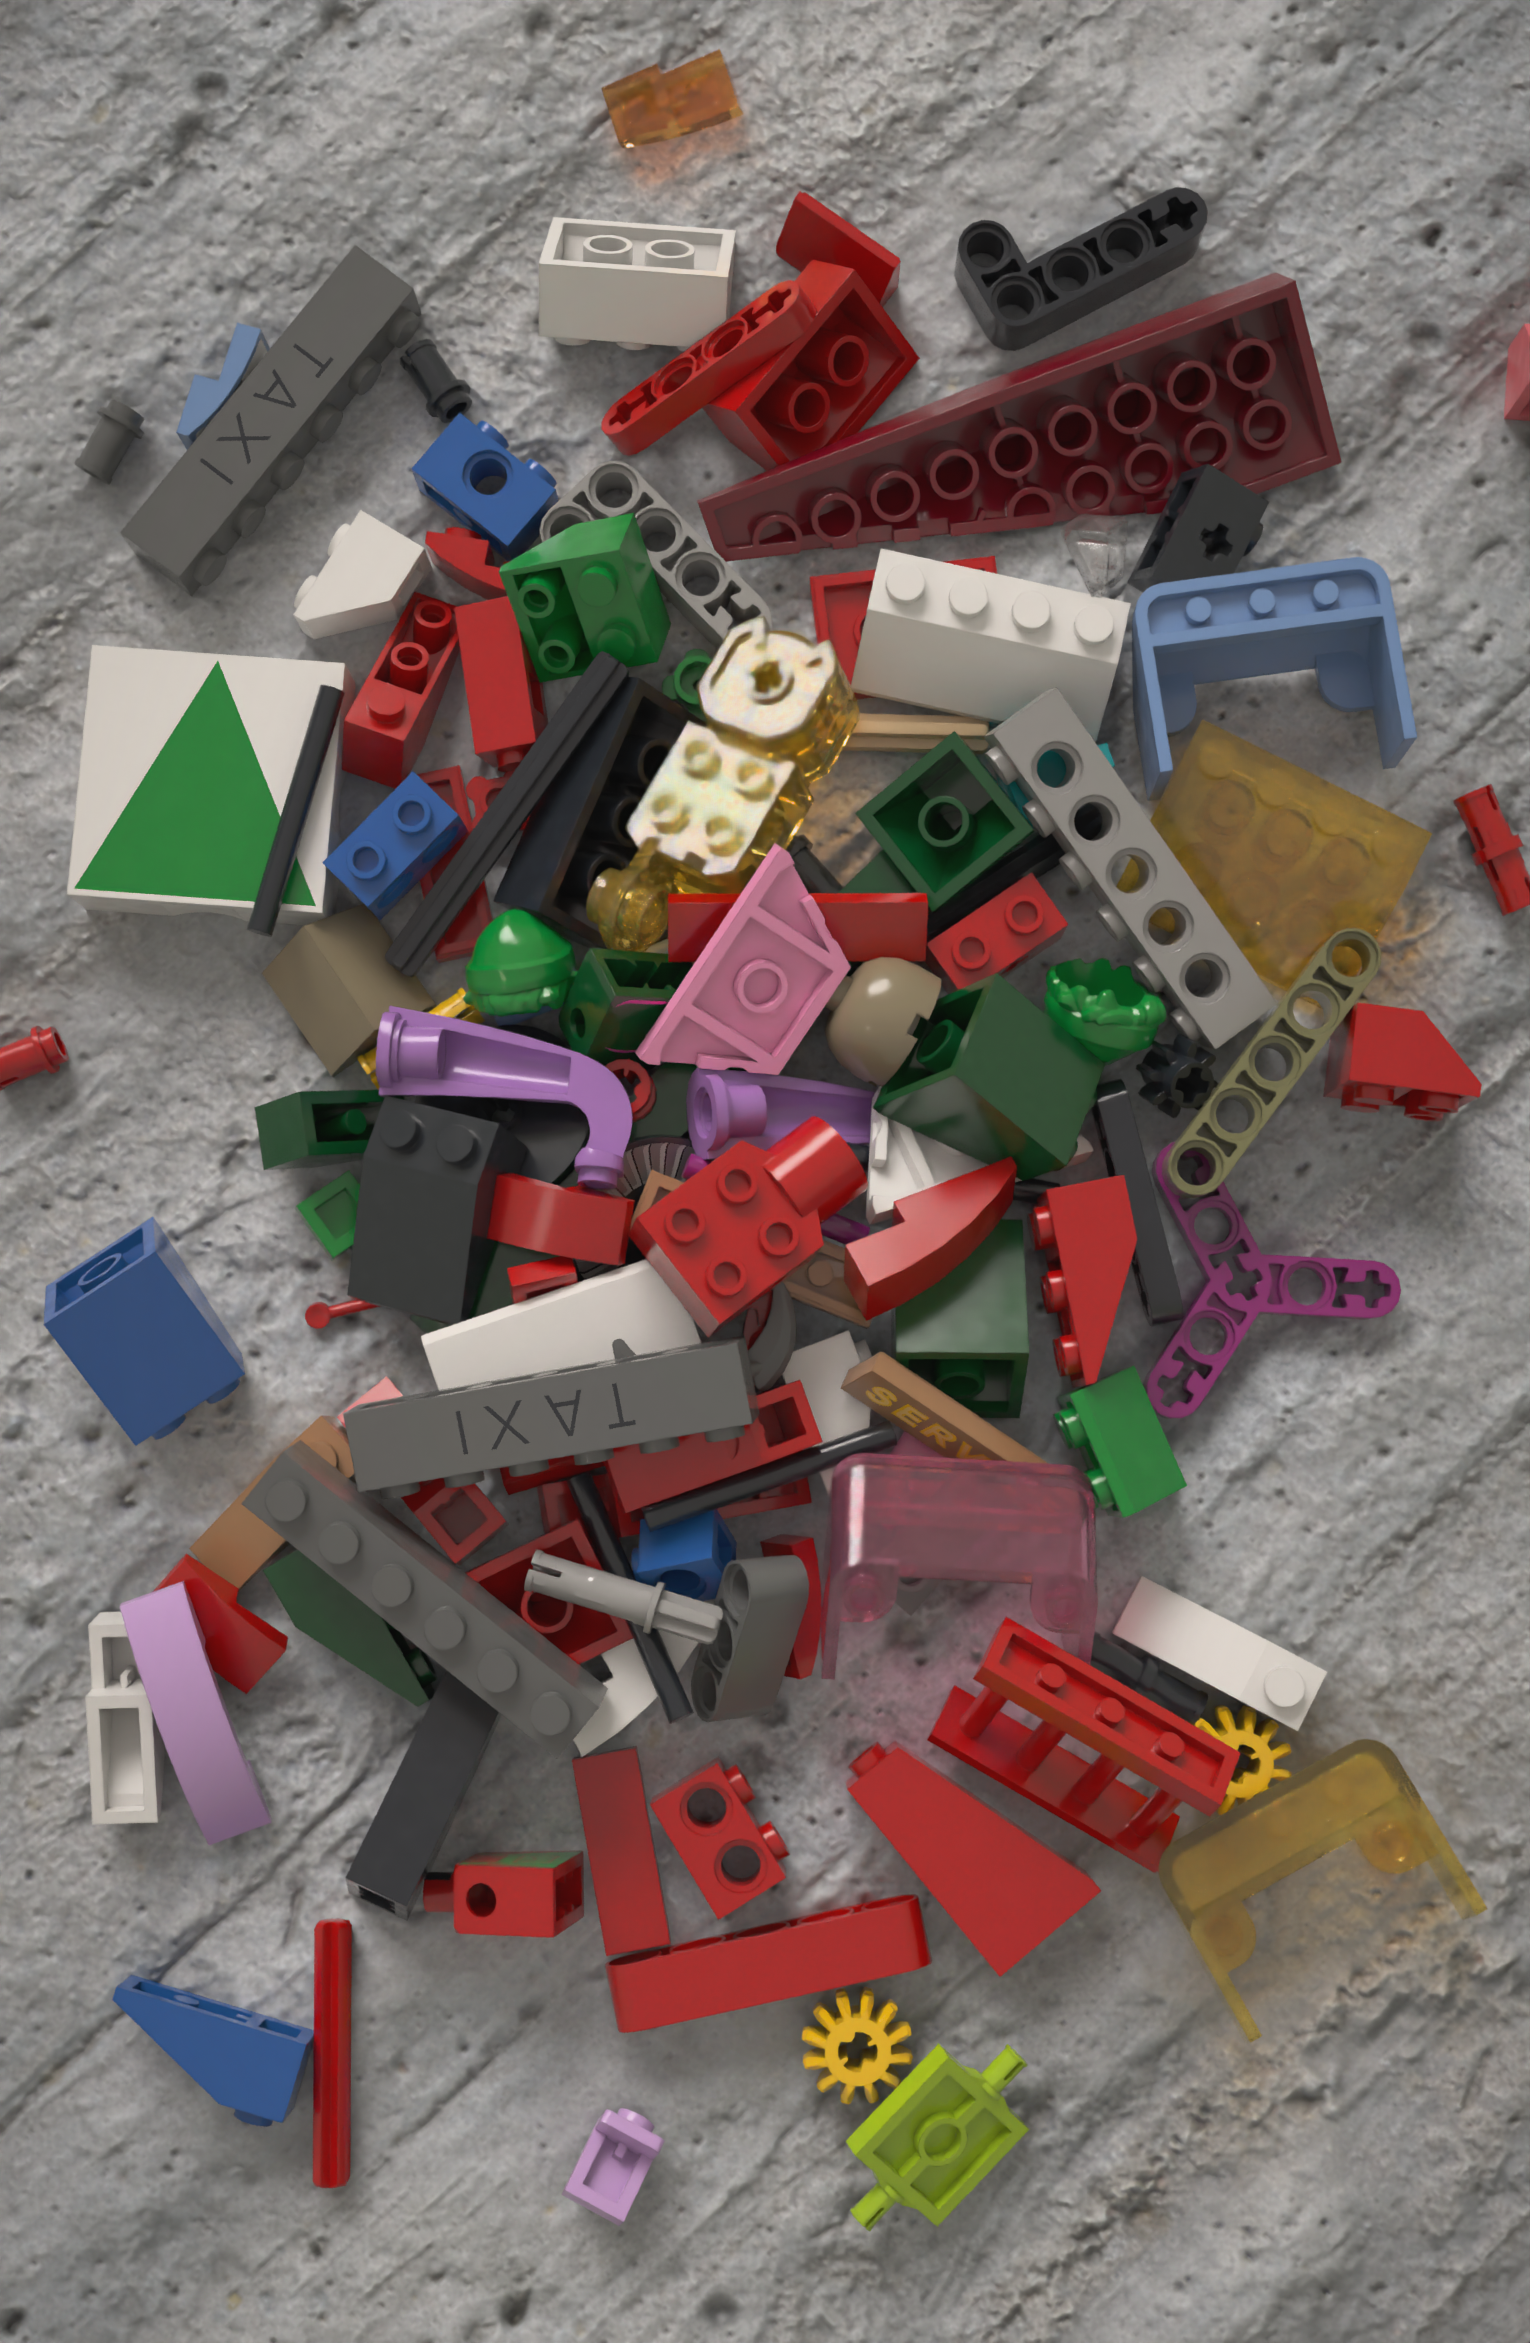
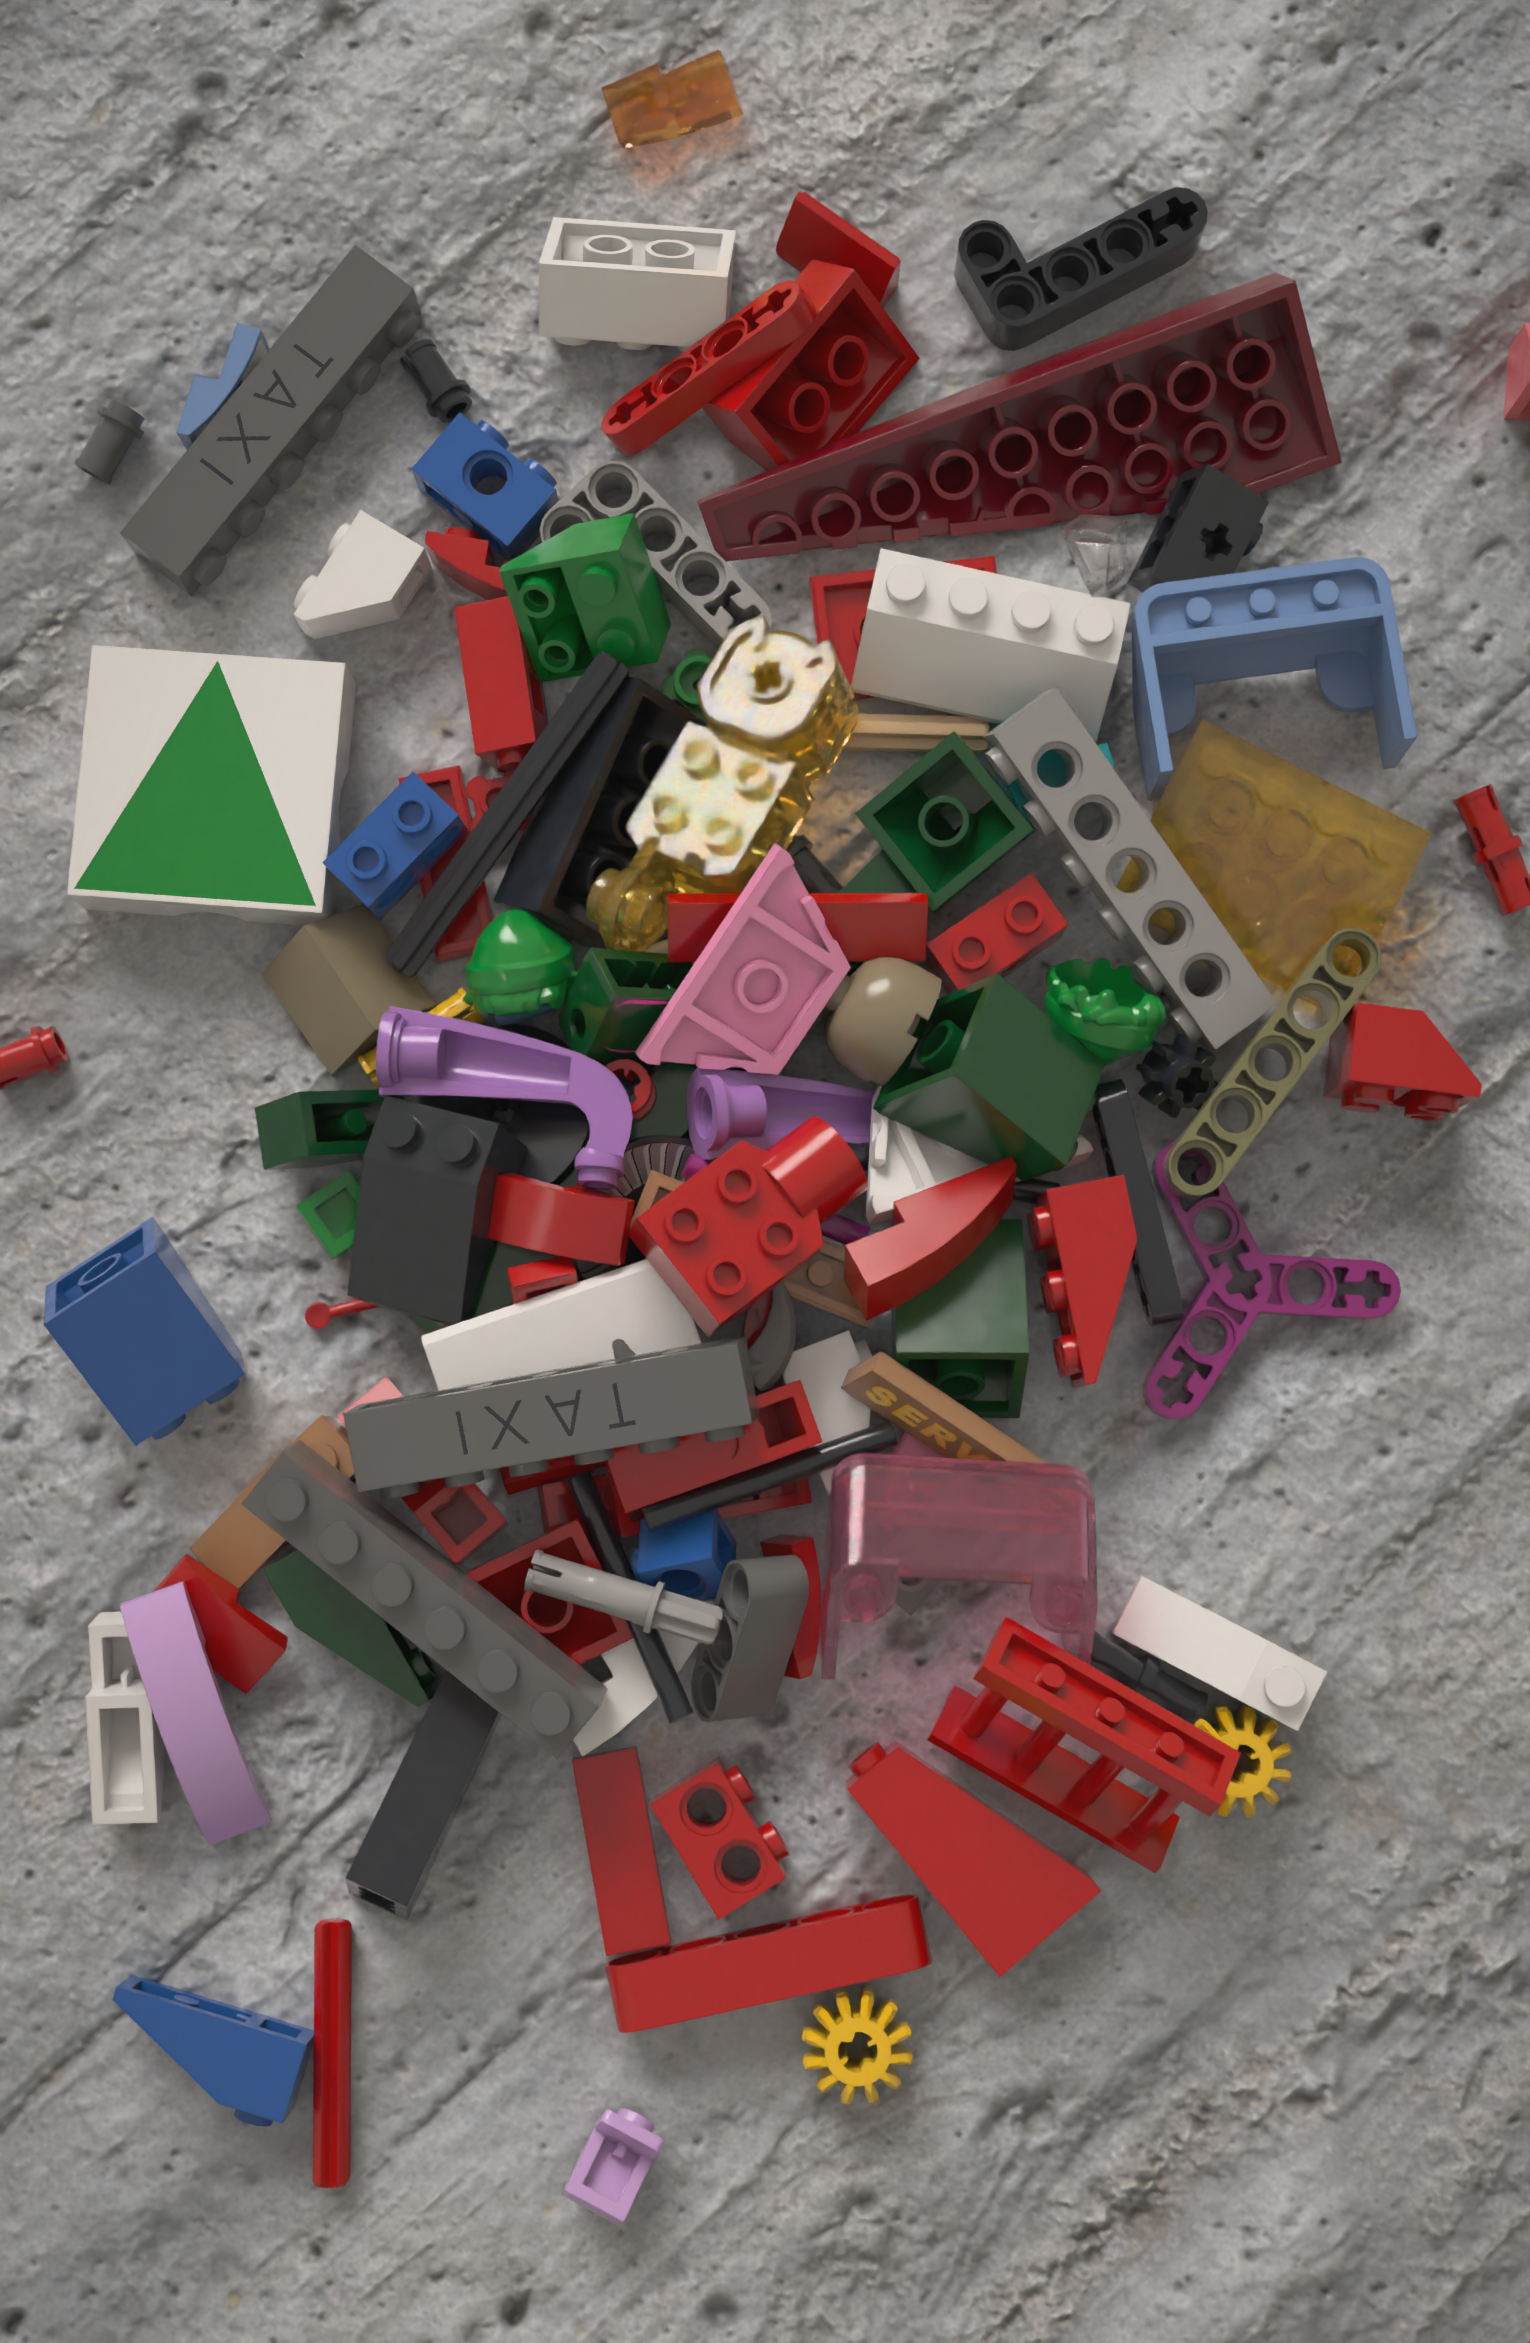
(295, 810): black bar -> none
(402, 693): red slope -> none
(510, 1893): red torso -> none
(937, 2135): lime plate -> none
(1035, 856): black axle -> none
(1119, 1443): green slope -> none
(1341, 1798): clear yellow windscreen -> none

